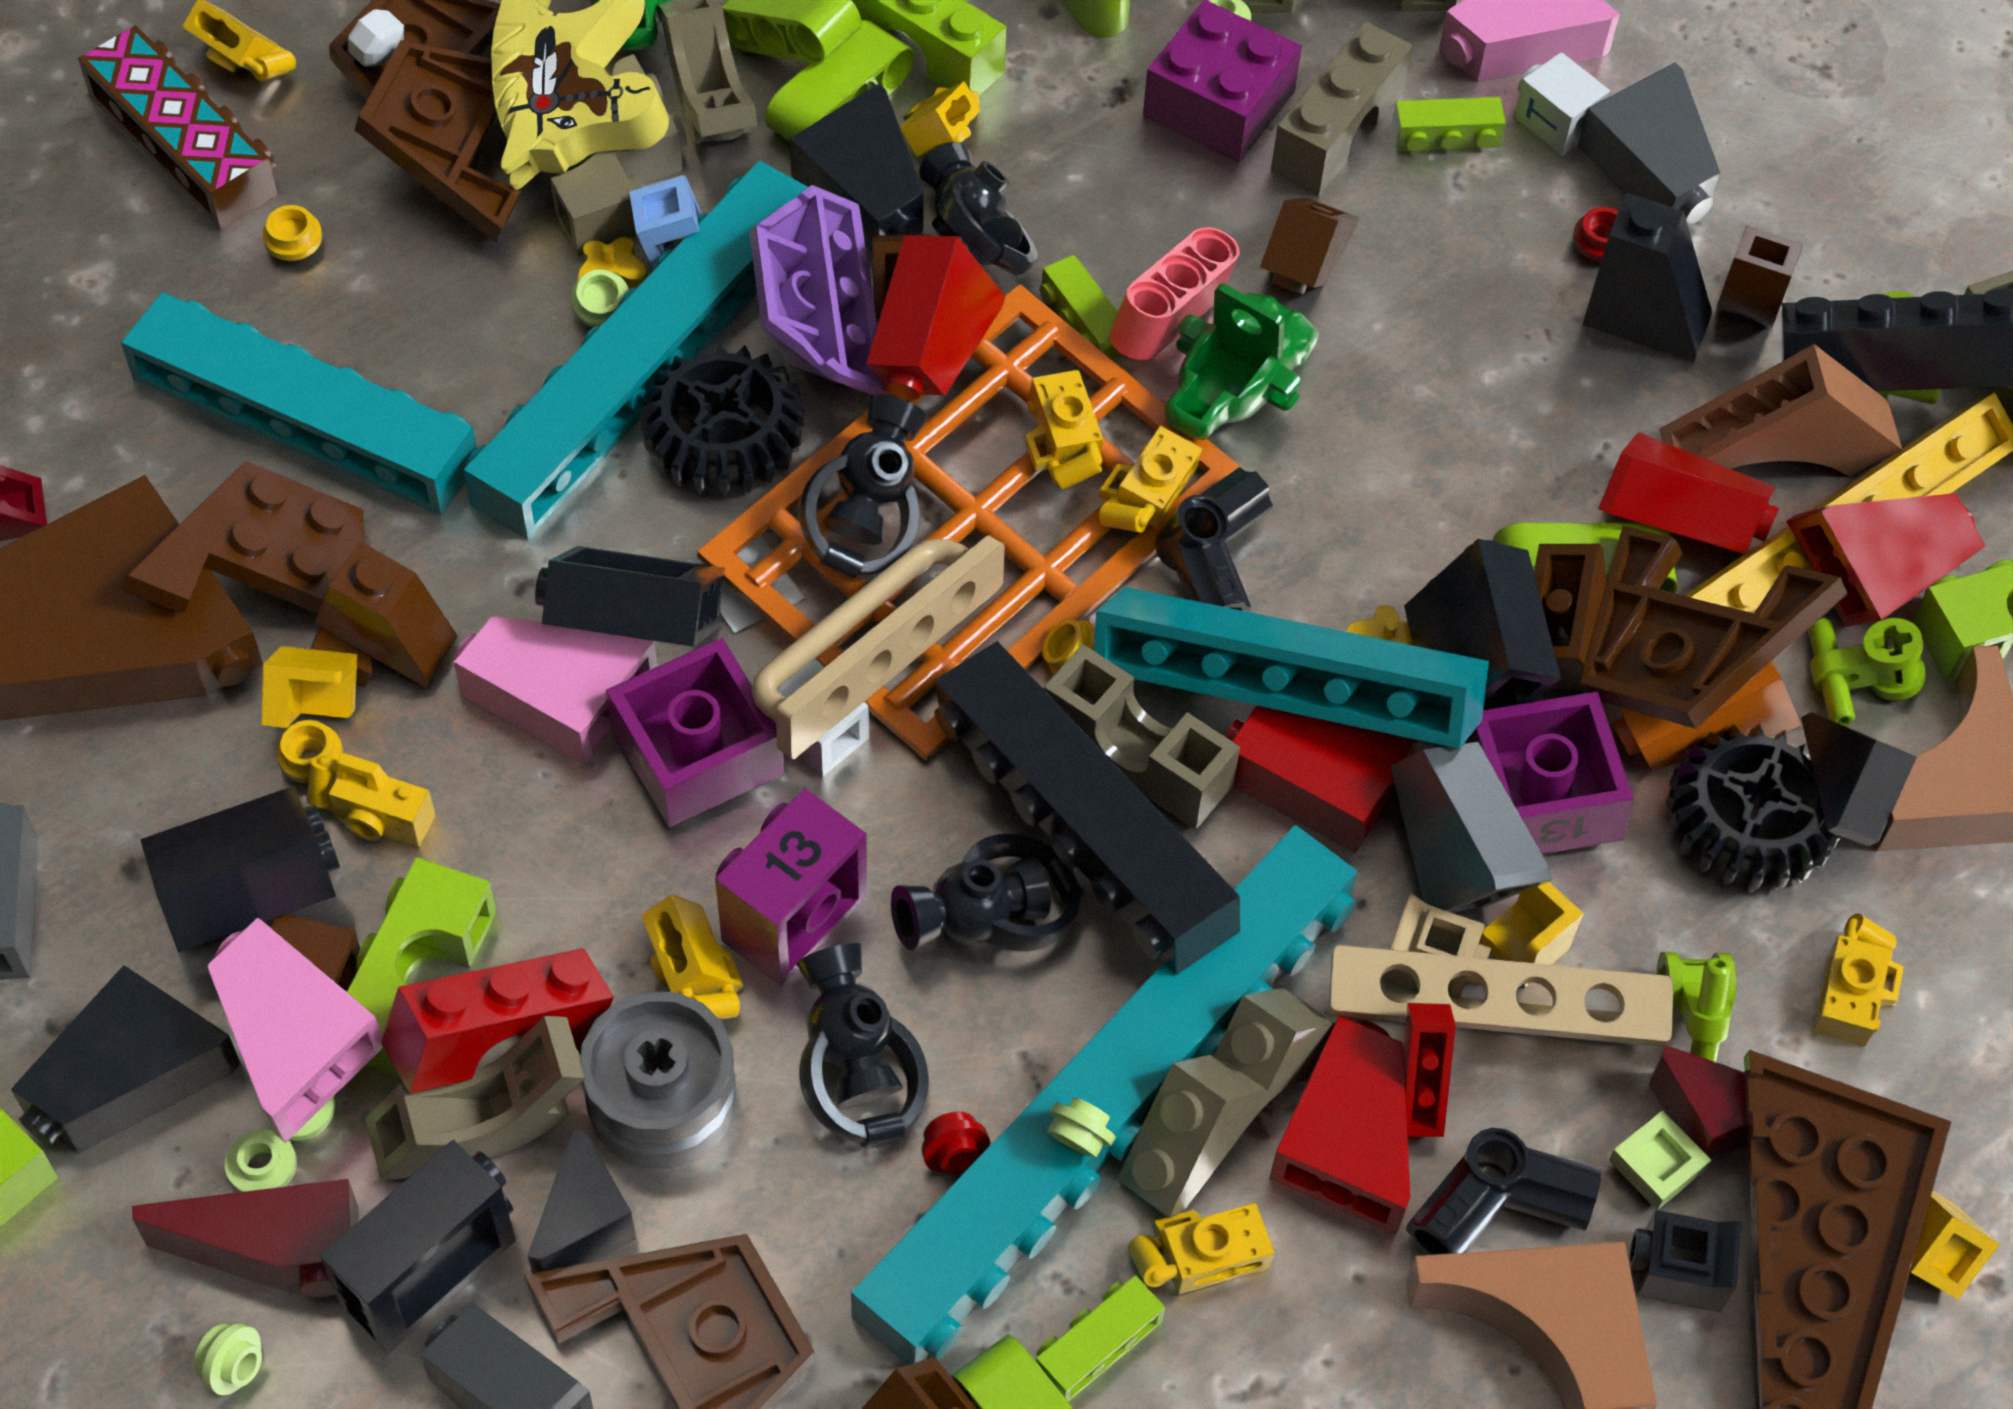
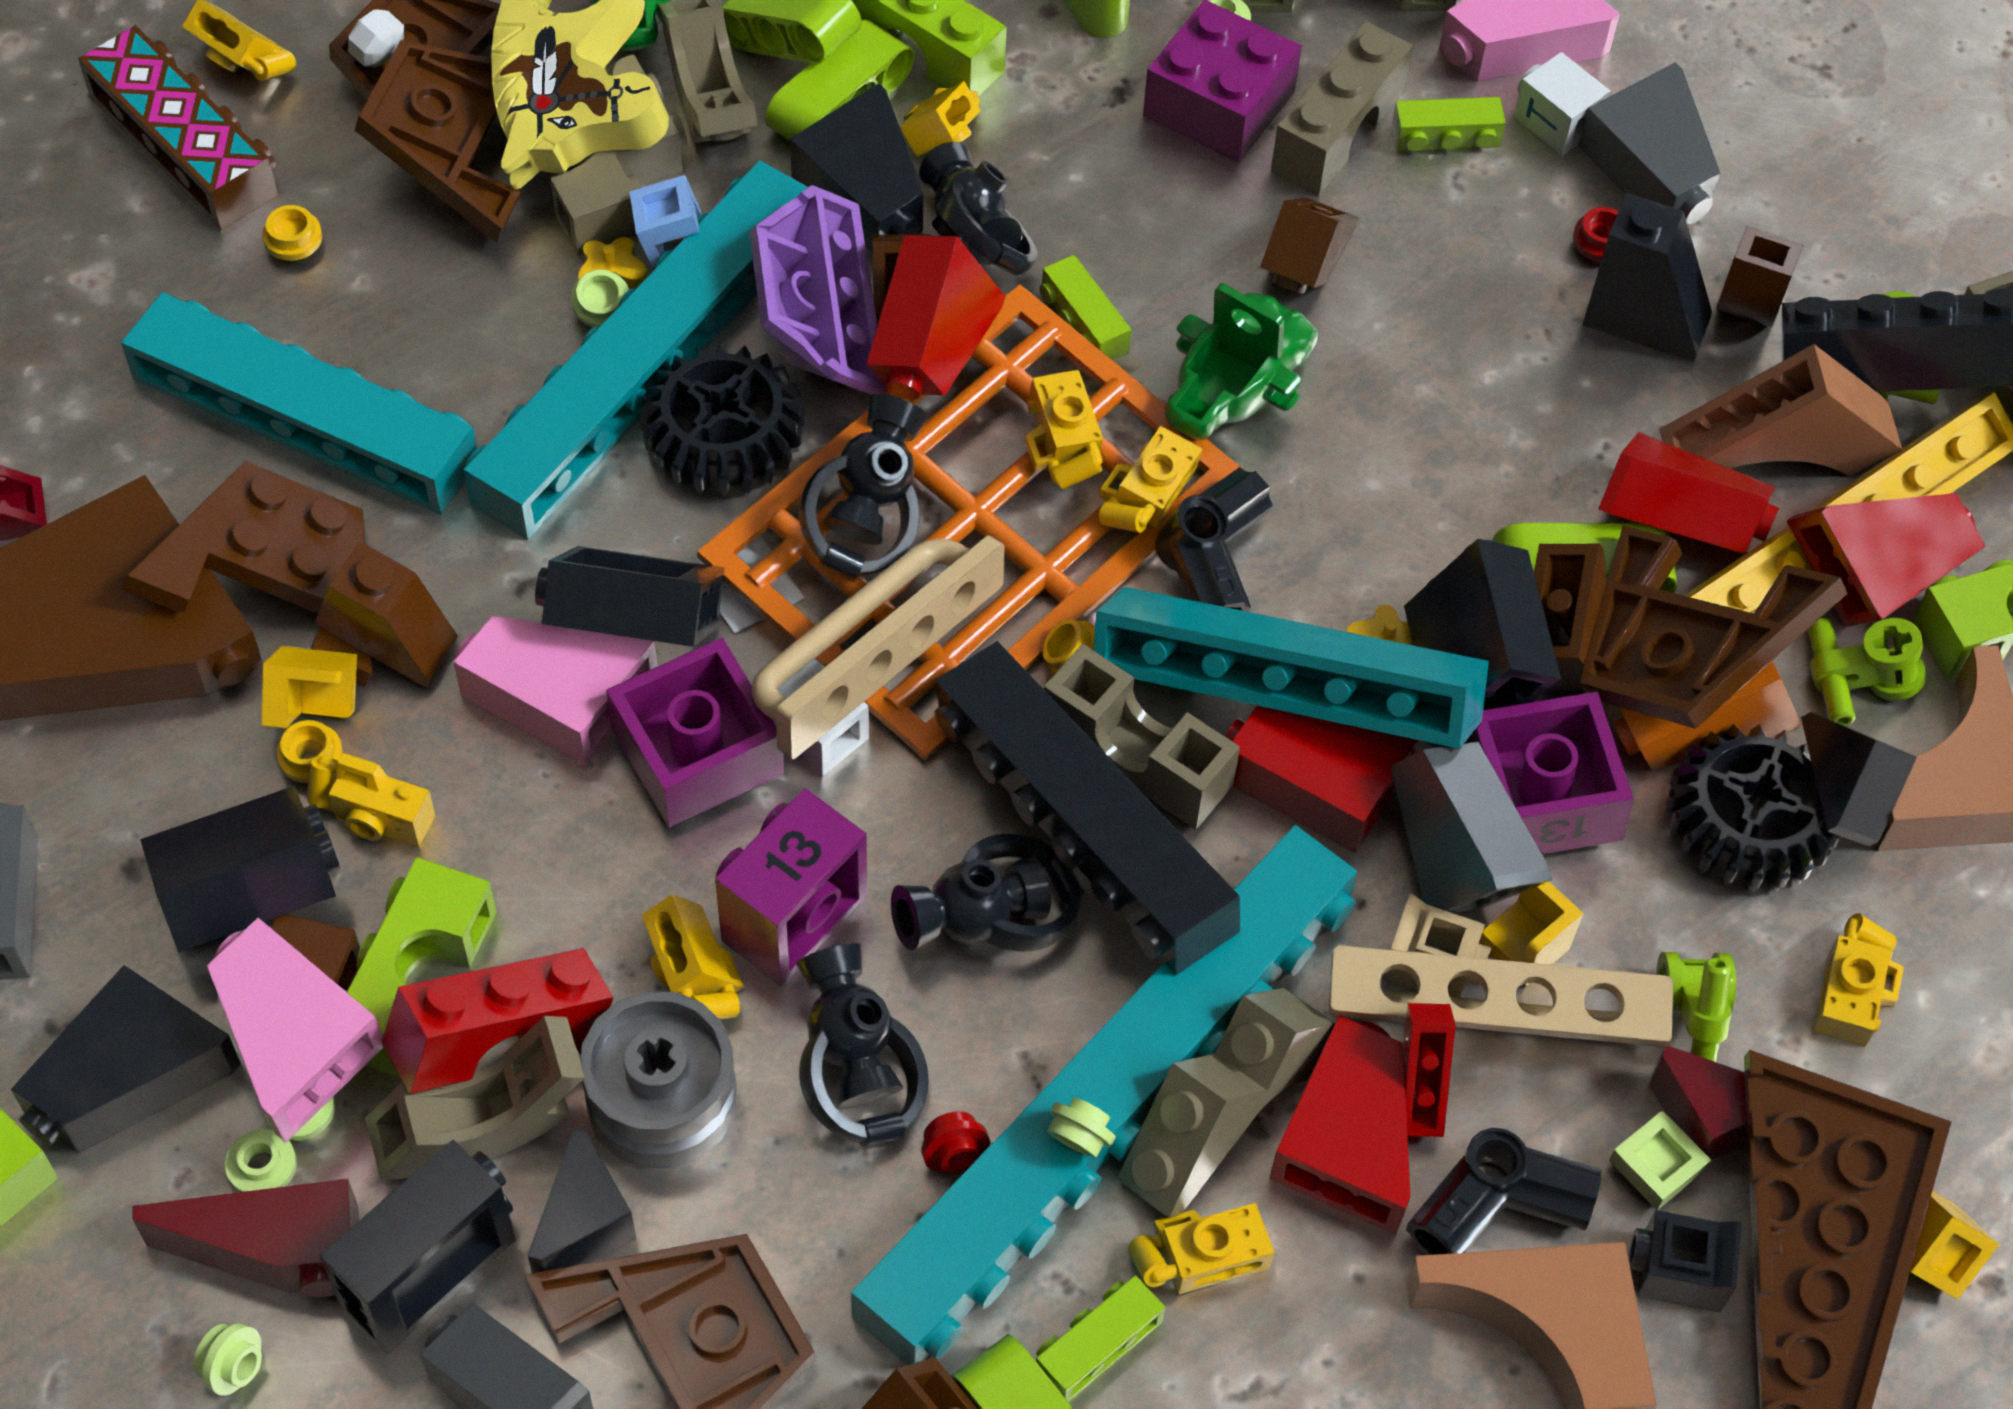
(1172, 289): coral beam -> none

